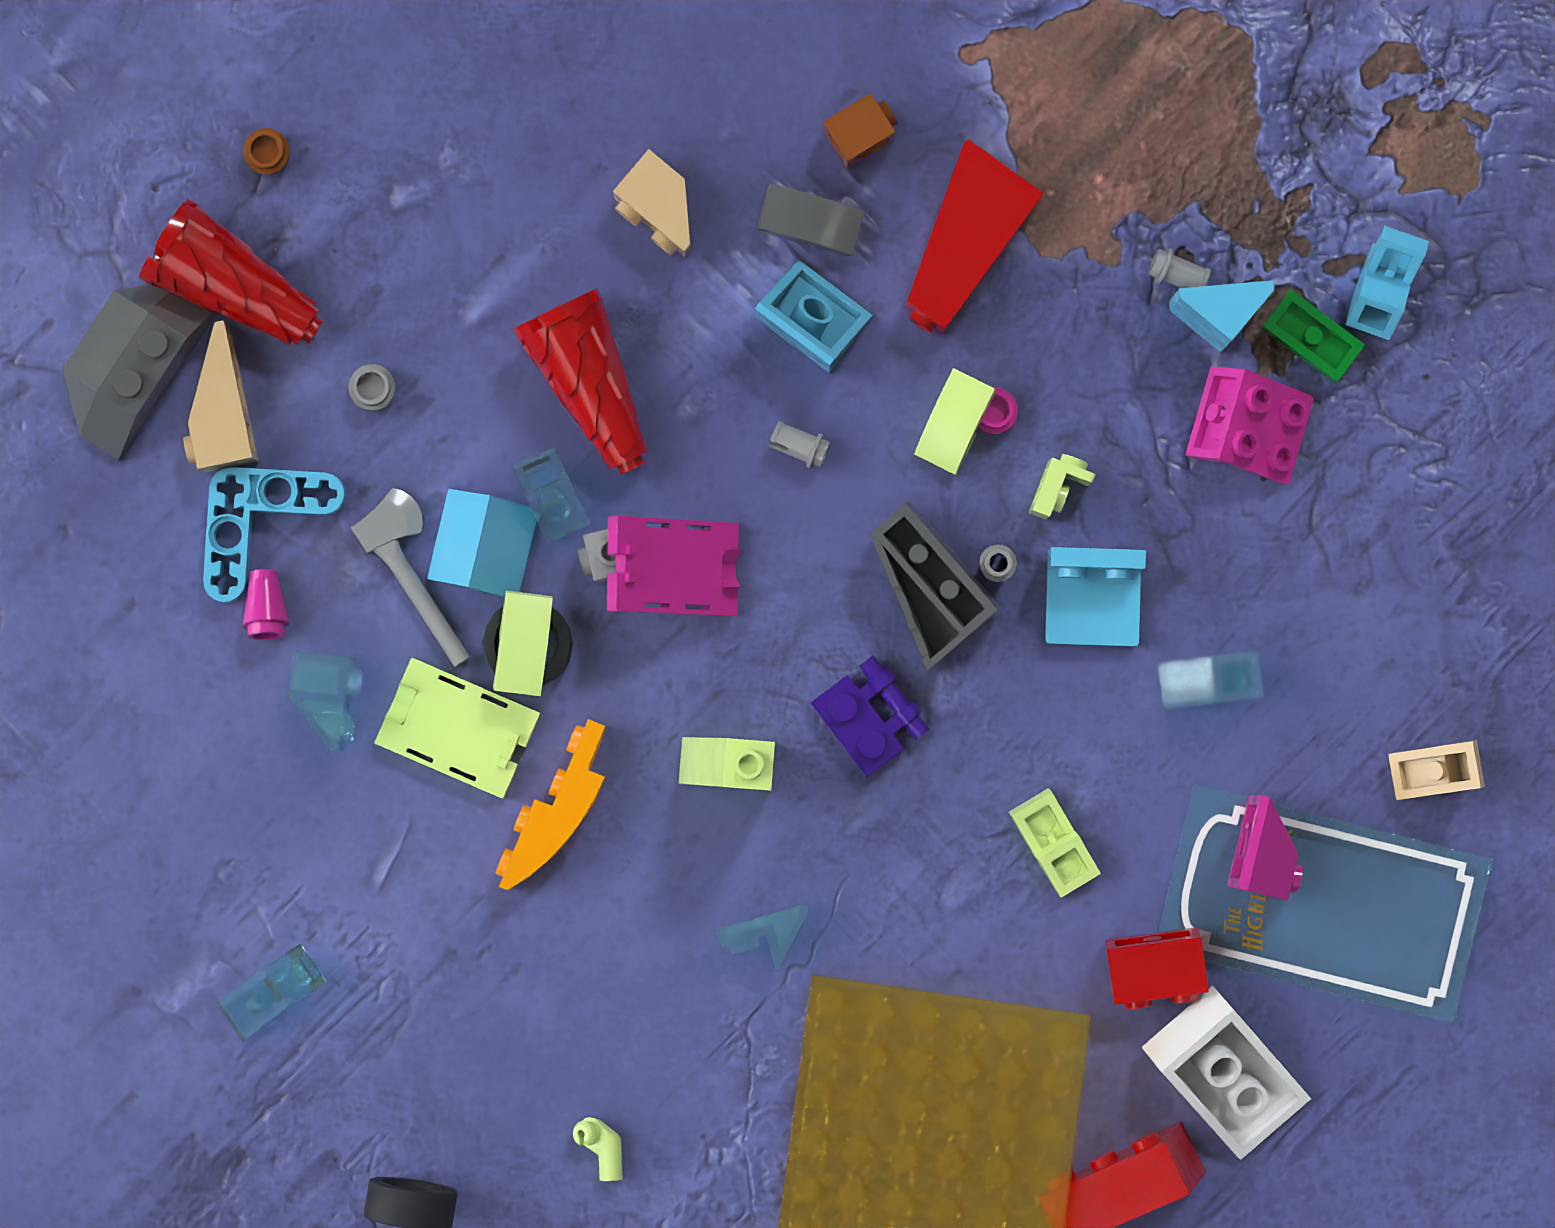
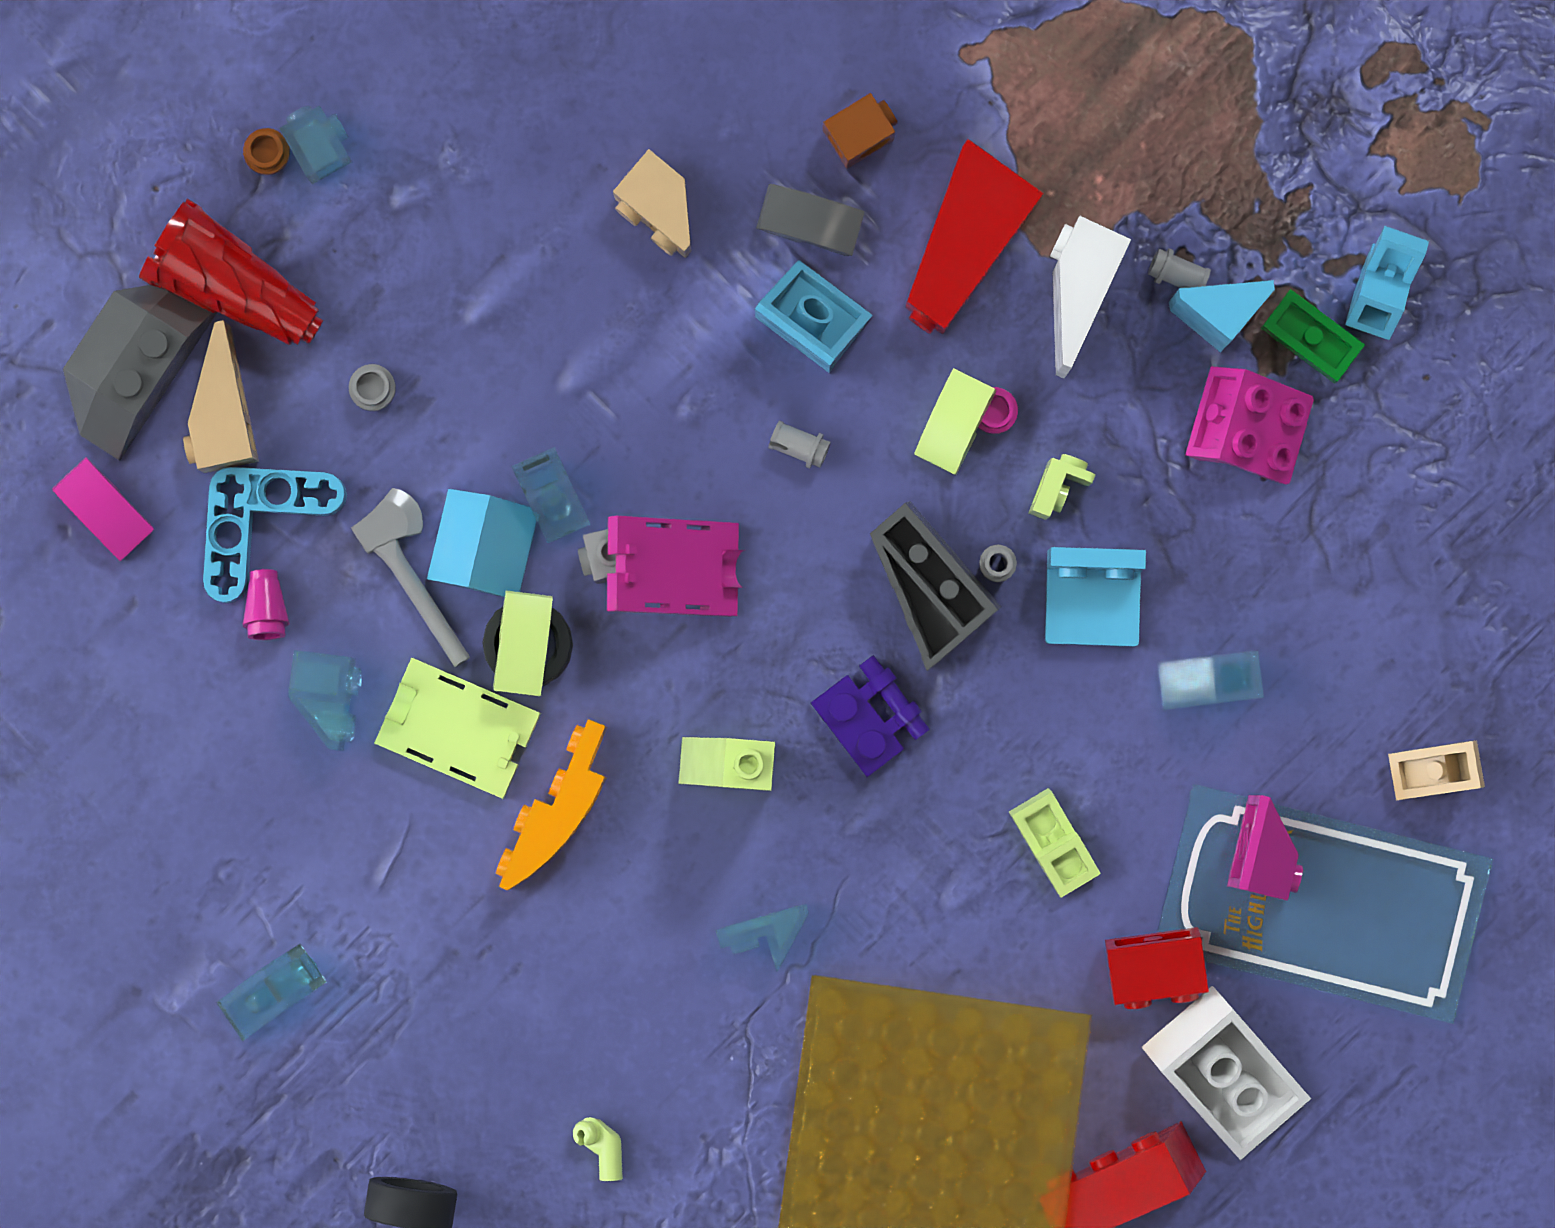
(102, 509): none -> dark pink slope
(316, 142): none -> clear light blue brick
(587, 375): red cone -> none
(1084, 270): none -> white slope

